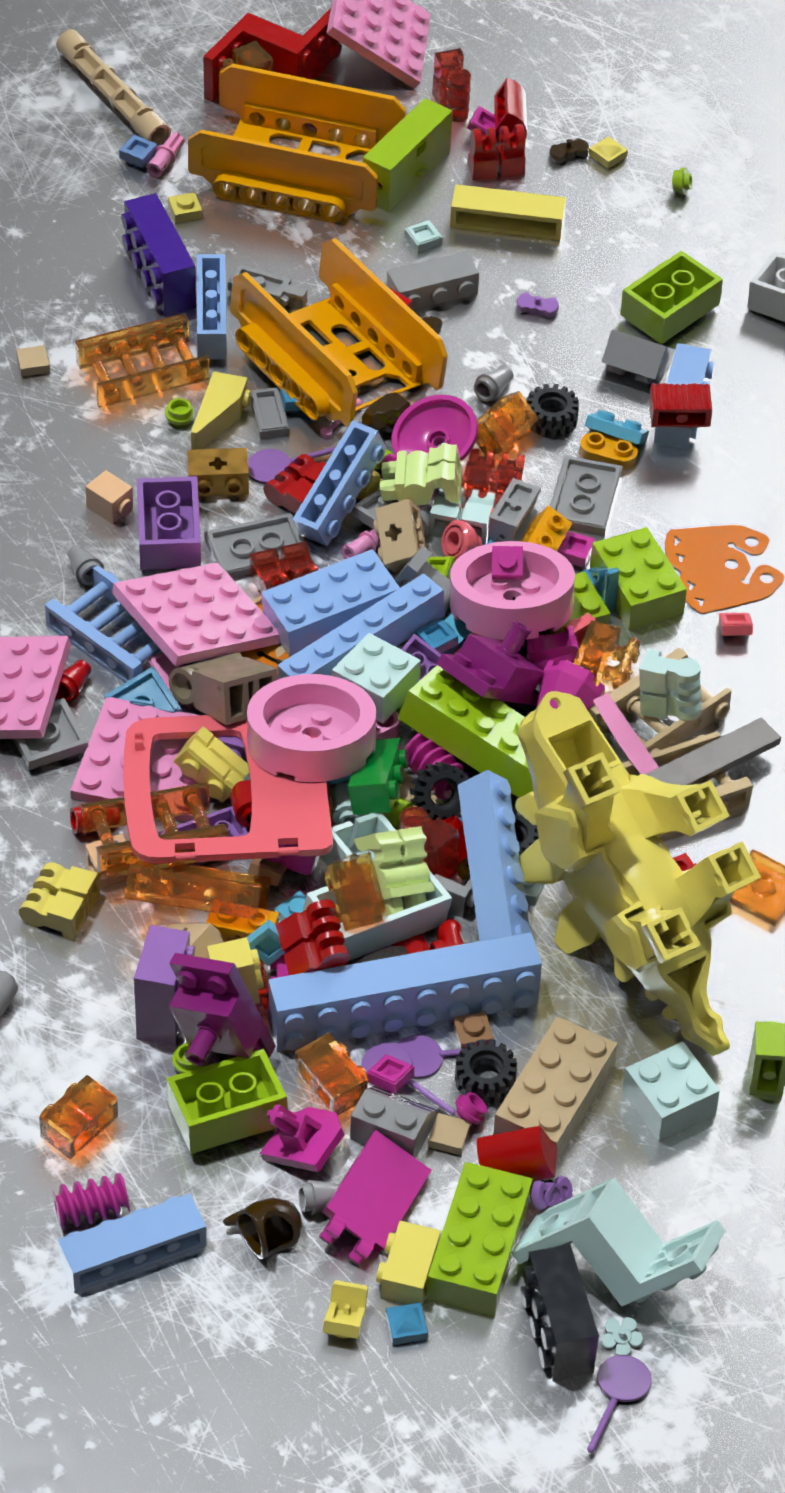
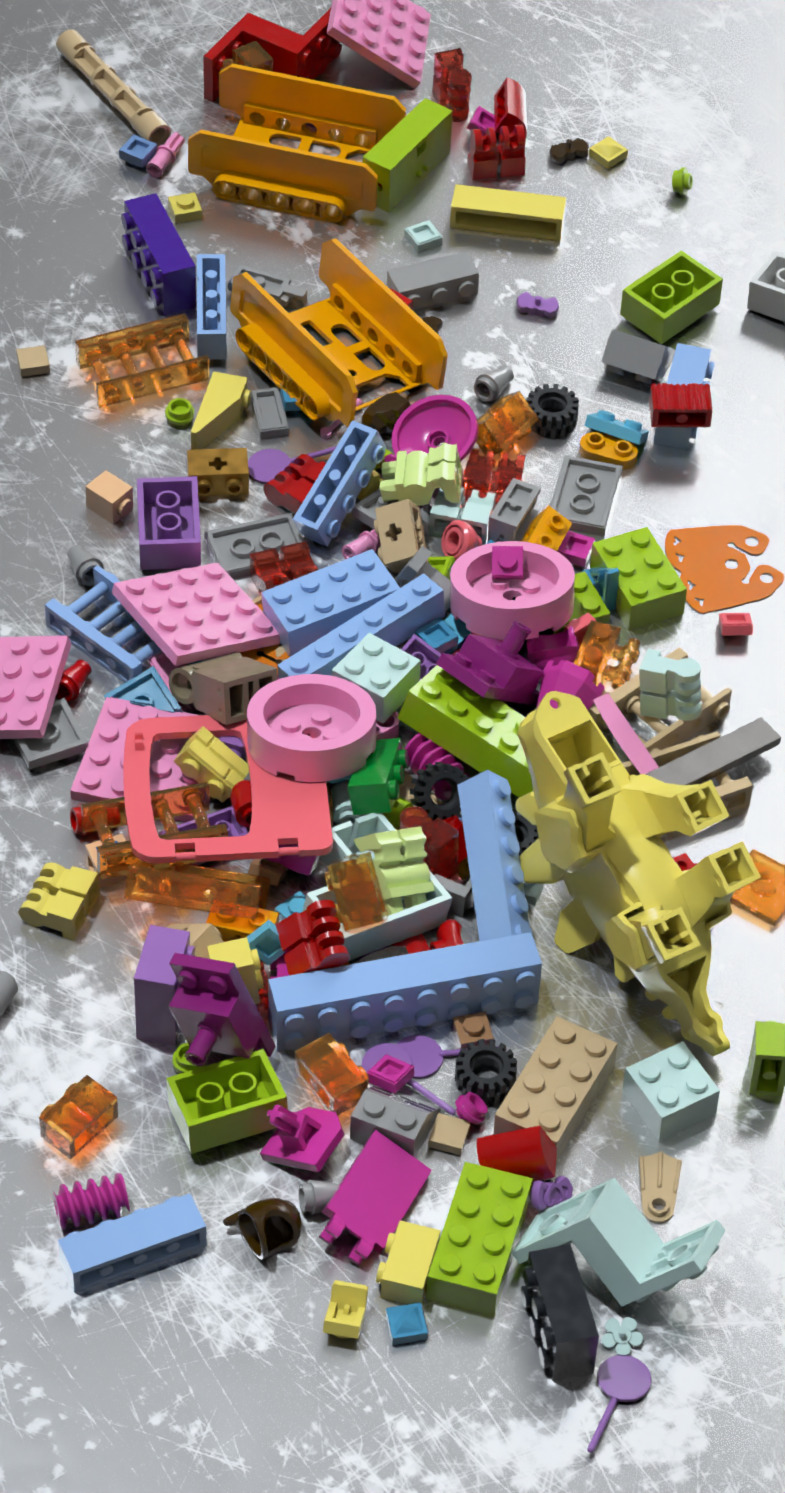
(659, 1185): none -> tan piece

